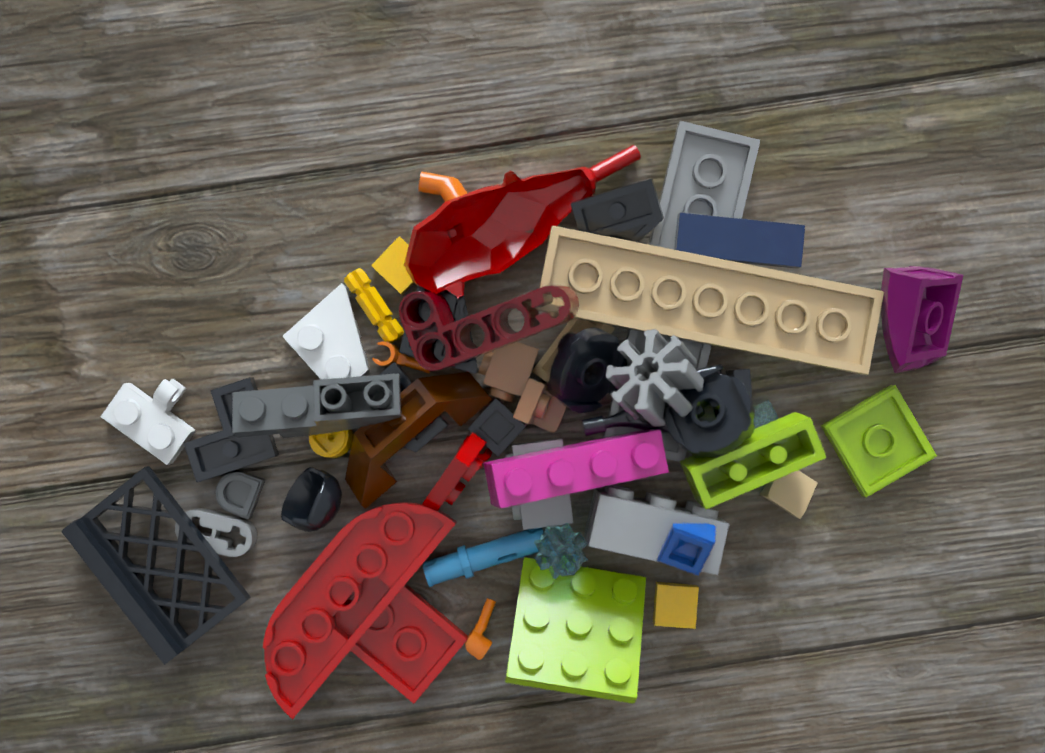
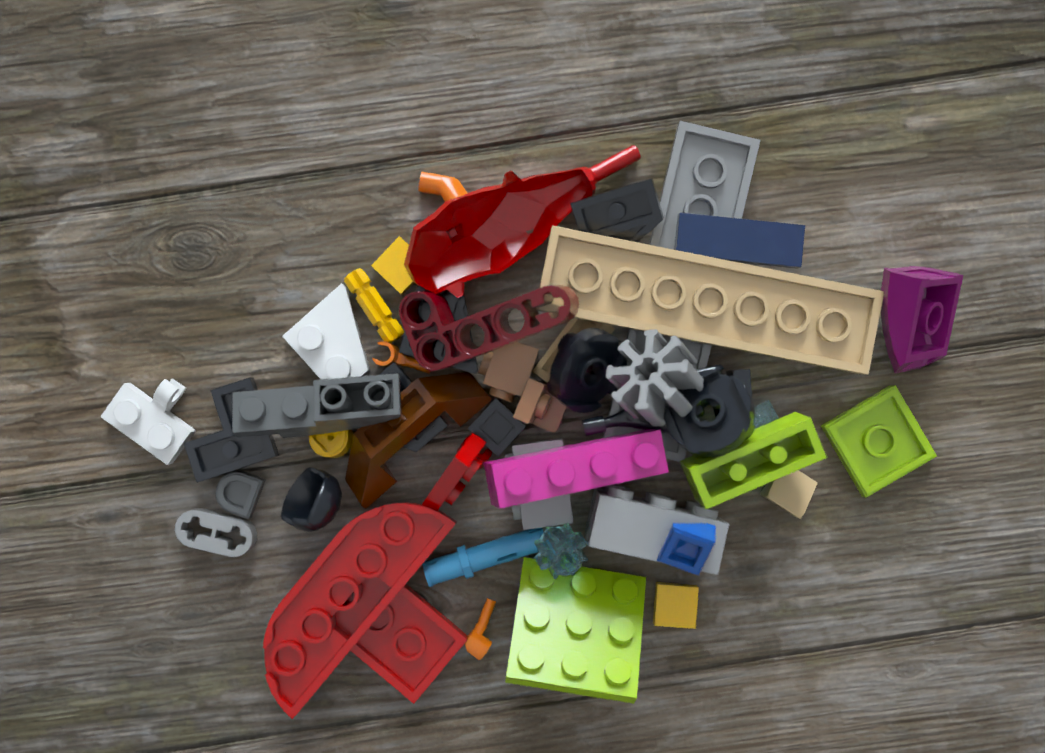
(124, 579): black fence -> none

